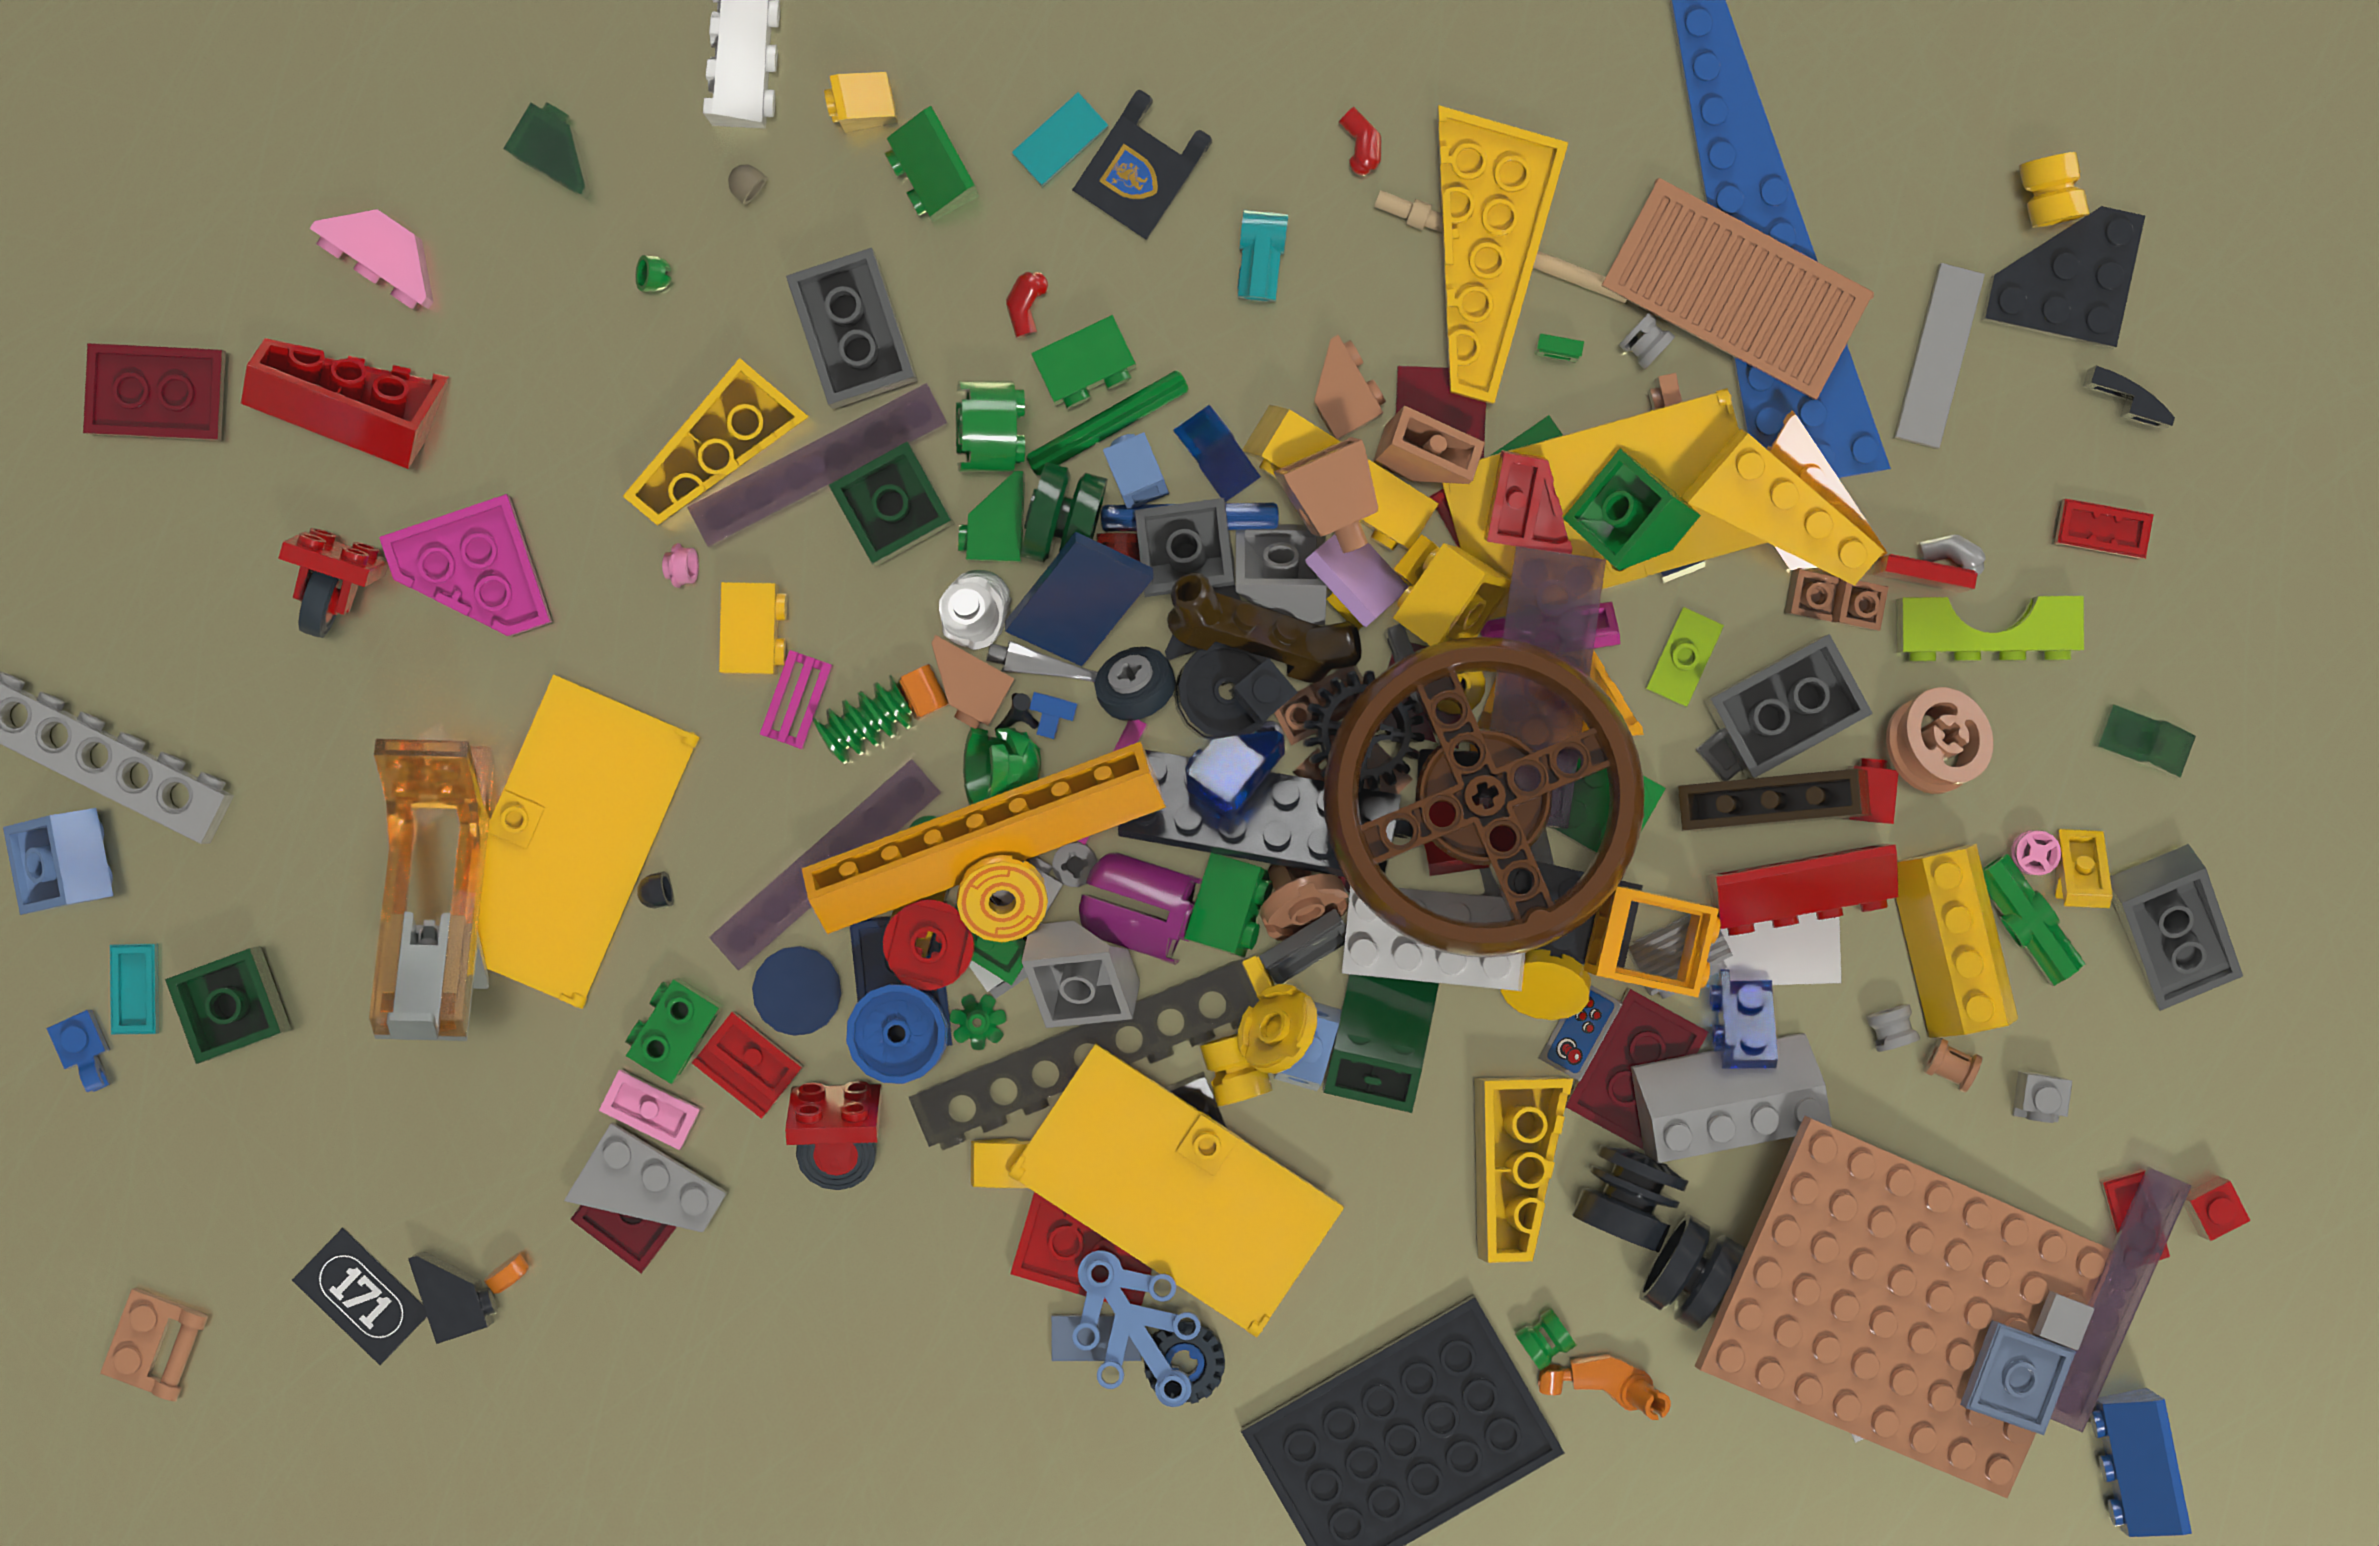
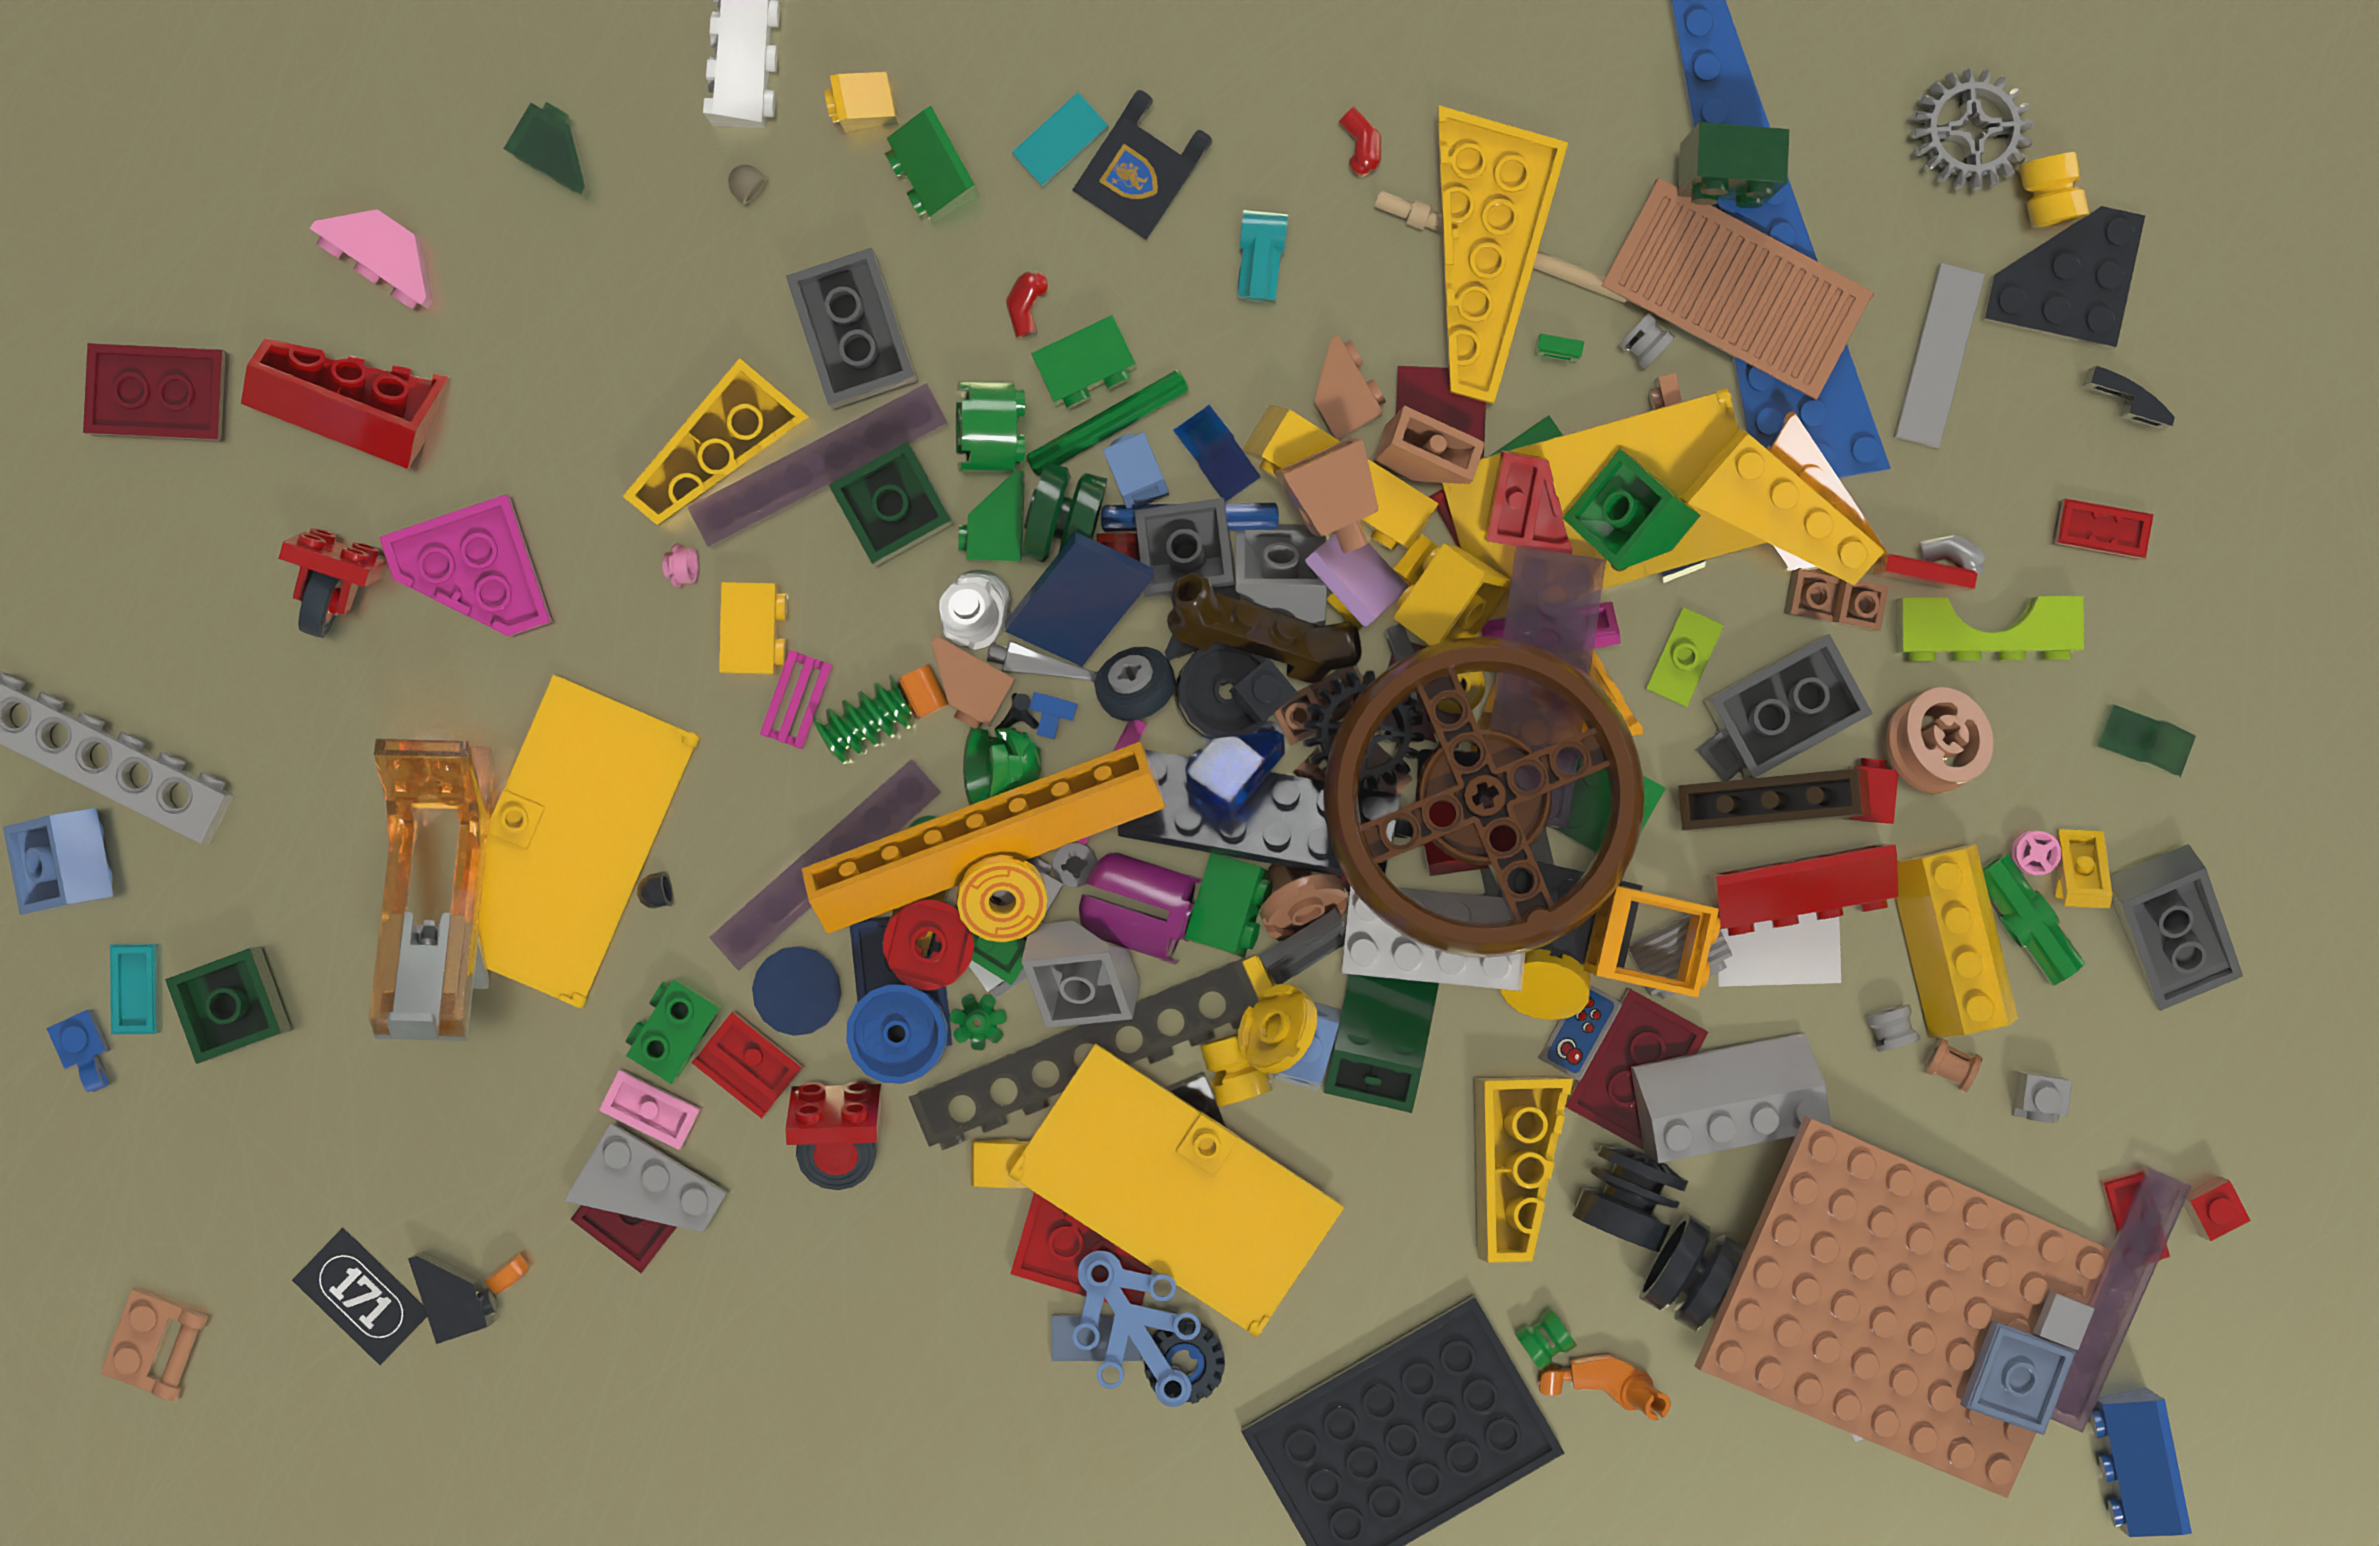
(651, 273): green hinge -> none
(1733, 164): none -> dark green brick
(1745, 1023): clear blue bracket -> none
(1972, 108): none -> light grey gear

